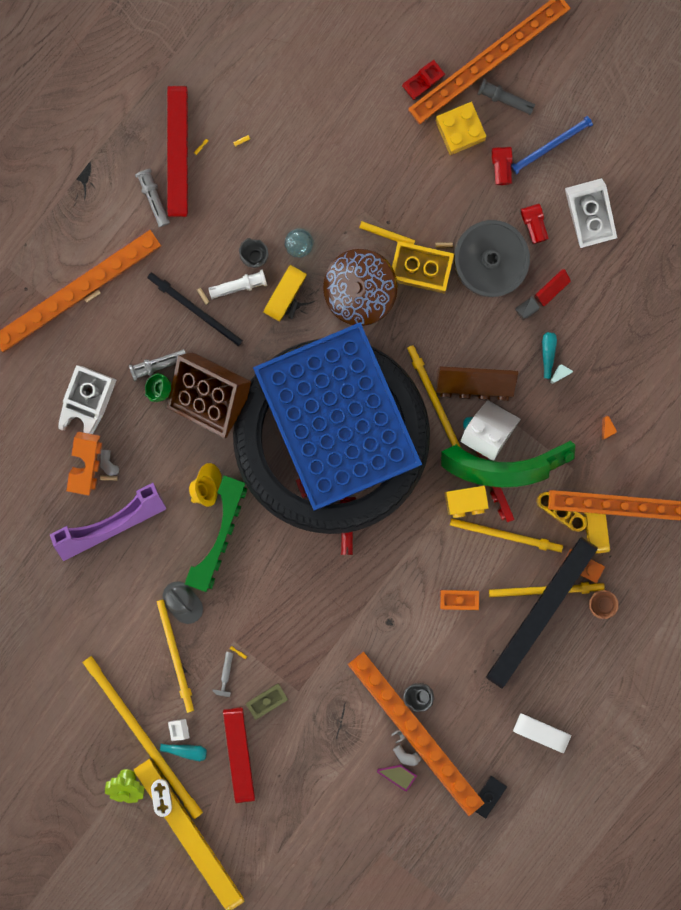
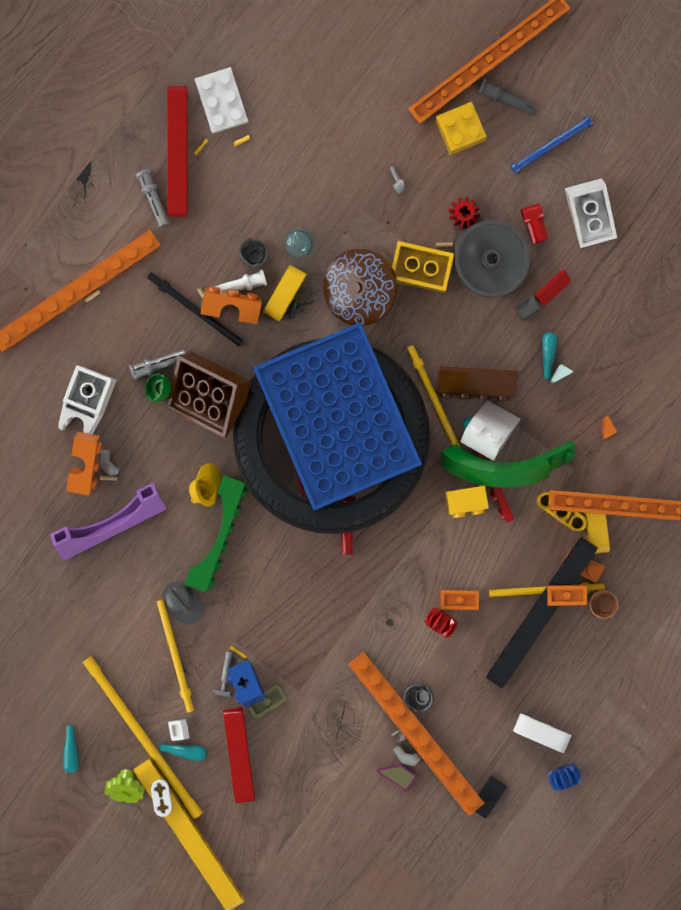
(70, 756): none -> teal piece
(215, 300): none -> orange arch
(221, 100): none -> white plate
(253, 692): none -> blue brick
(385, 233): yellow bar -> none
(399, 186): none -> light grey hand
(423, 79): red slope -> none
(441, 622): none -> red gear
(469, 209): none -> red gear
(502, 165): red piece -> none
(543, 544): yellow bar -> none
(564, 777): none -> blue gear
(566, 595): none -> orange plate

